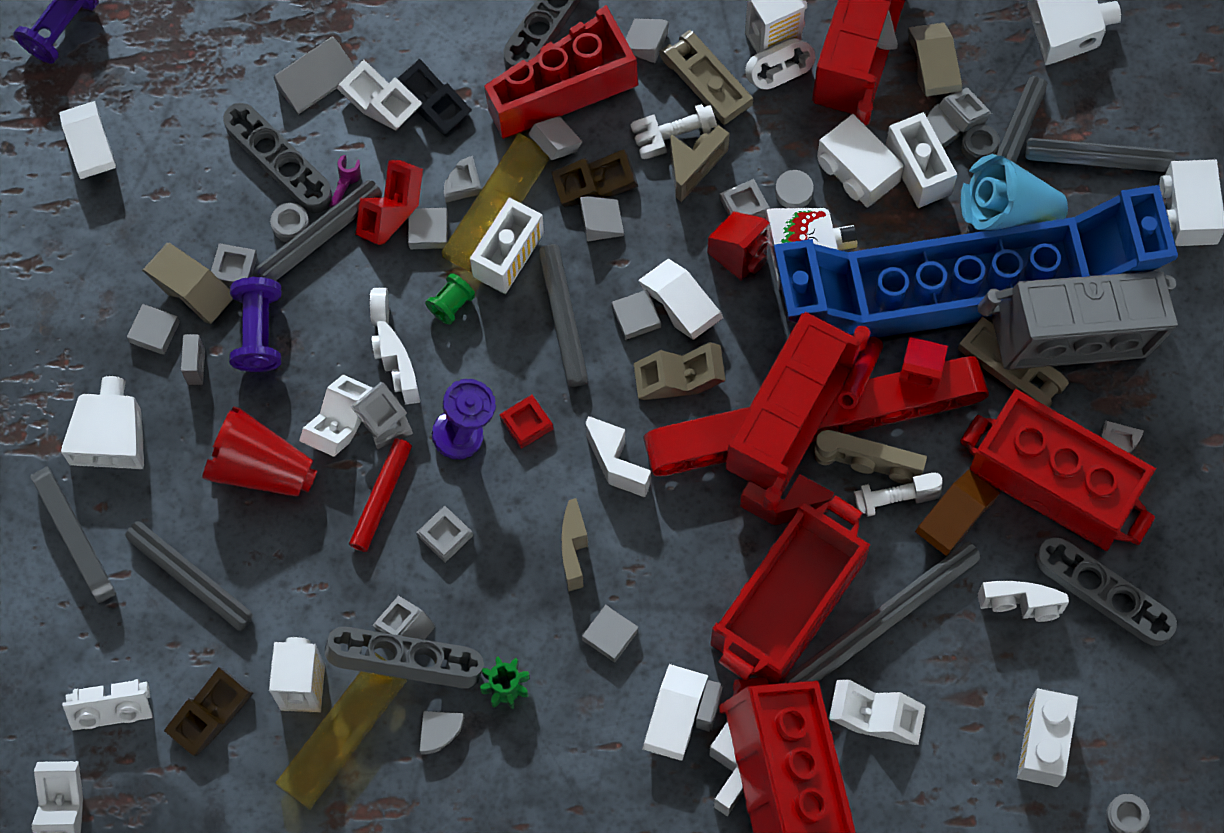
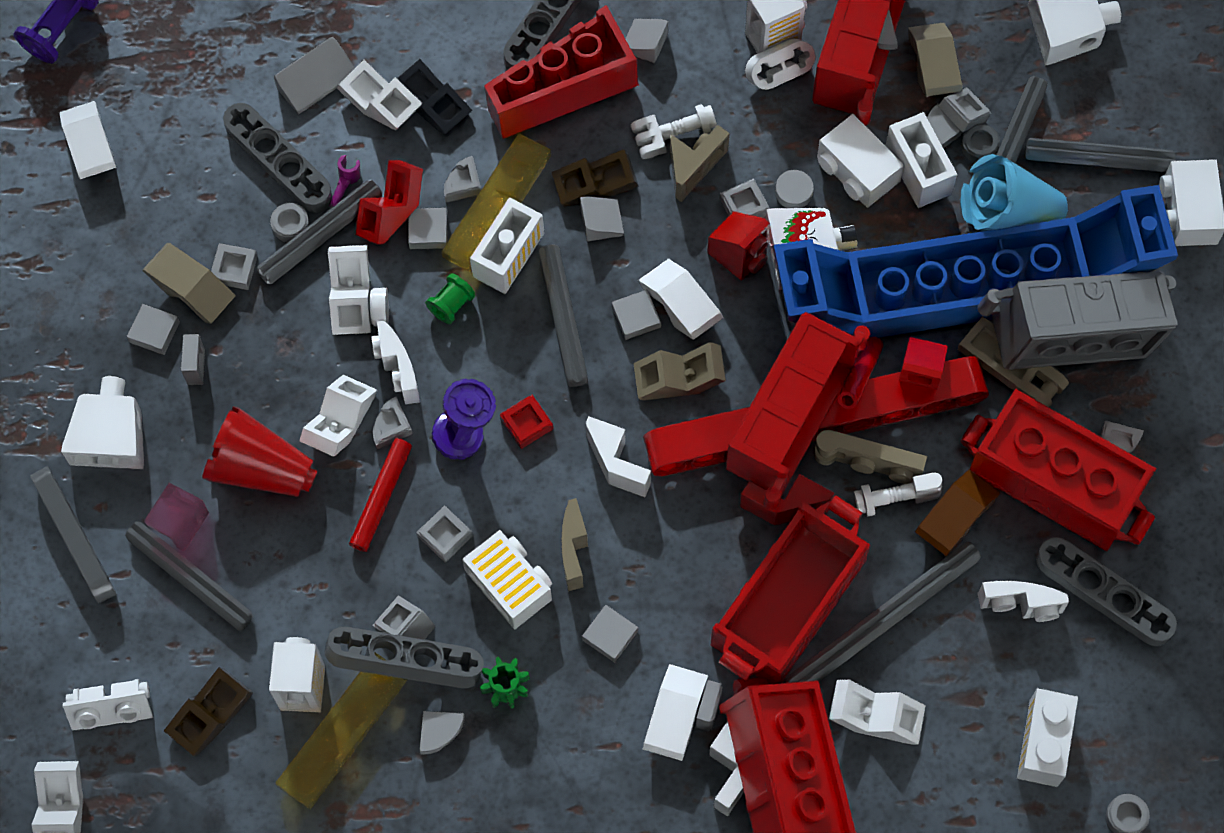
(177, 515): none -> clear pink panel
(255, 351): dark purple hose -> none
(349, 290): none -> white slope
(379, 409): light grey tile -> none
(508, 578): none -> white brick
(555, 138): light grey tile -> none
(707, 77): dark tan plate -> none

